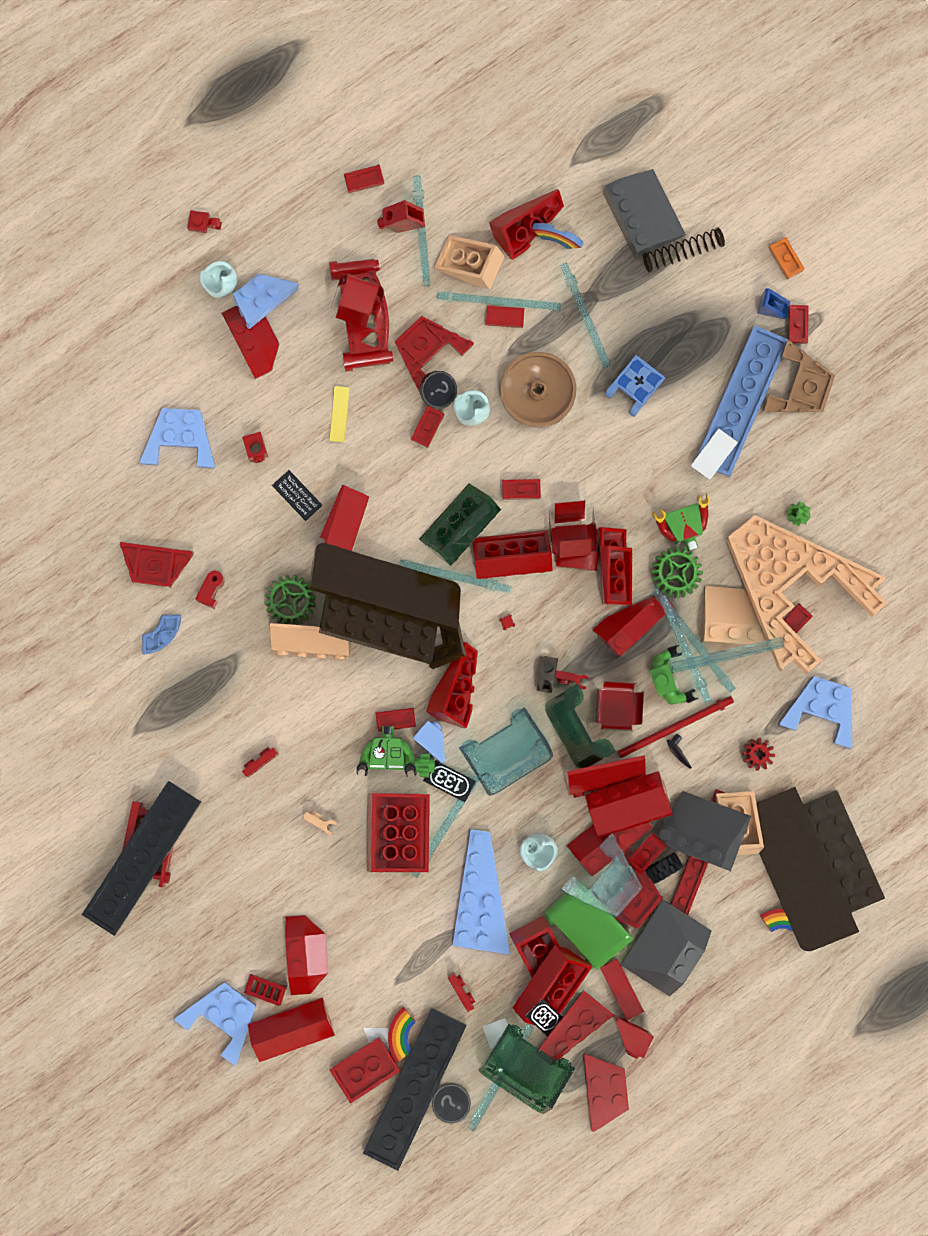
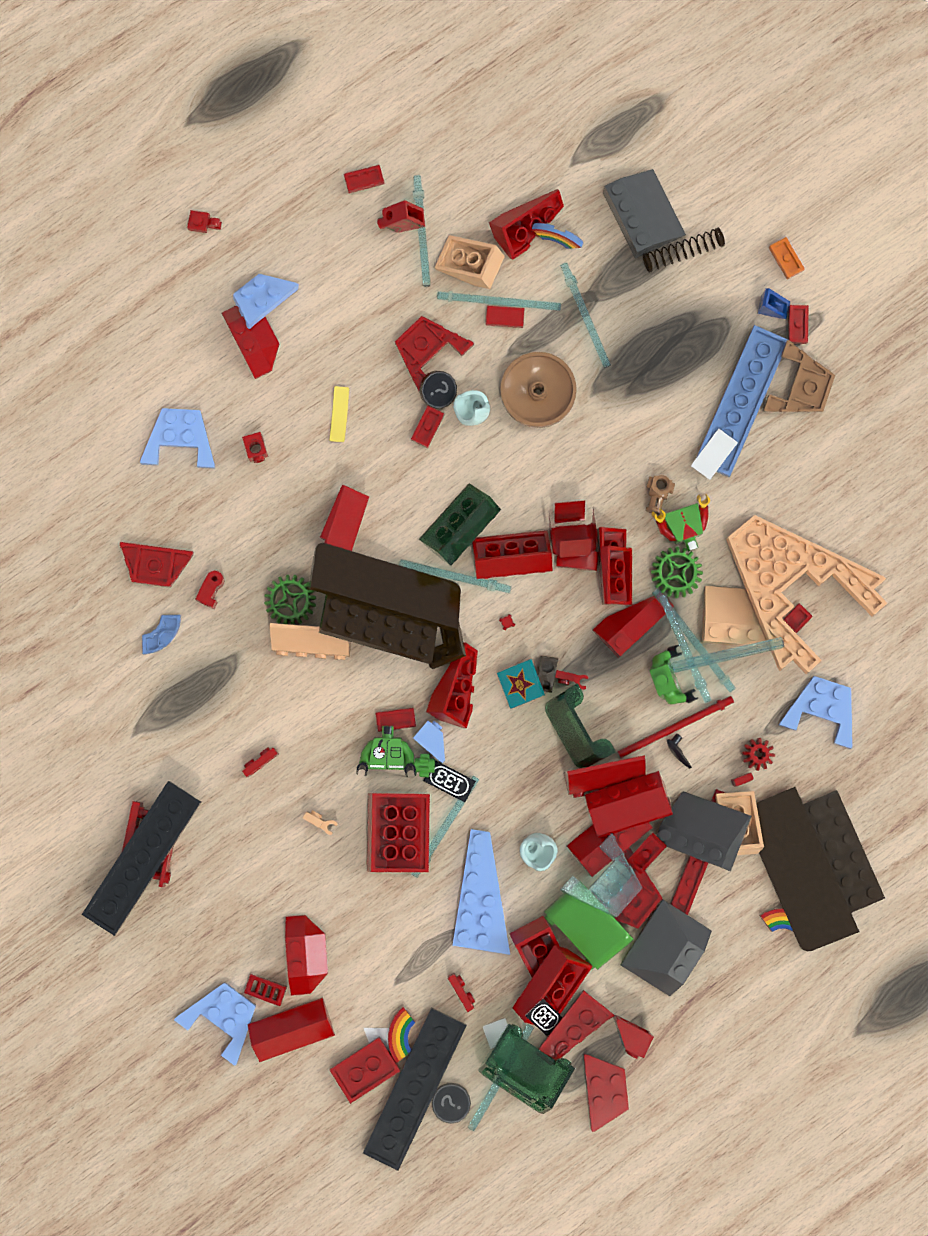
(218, 279): light aqua piece -> none
(297, 495): black sticker -> none
(357, 300): red piece -> none
(361, 353): red piece -> none
(508, 753): clear light blue windscreen -> none
(520, 684): none -> teal tile
(521, 489): red plate -> none
(619, 706): red piece -> none
(621, 989): red tile -> none
(638, 382): medium blue flag -> none
(658, 494): none -> medium nougat connector
(664, 868): black tyre -> none
(742, 779): none -> red tile
(798, 513): bright green gear -> none

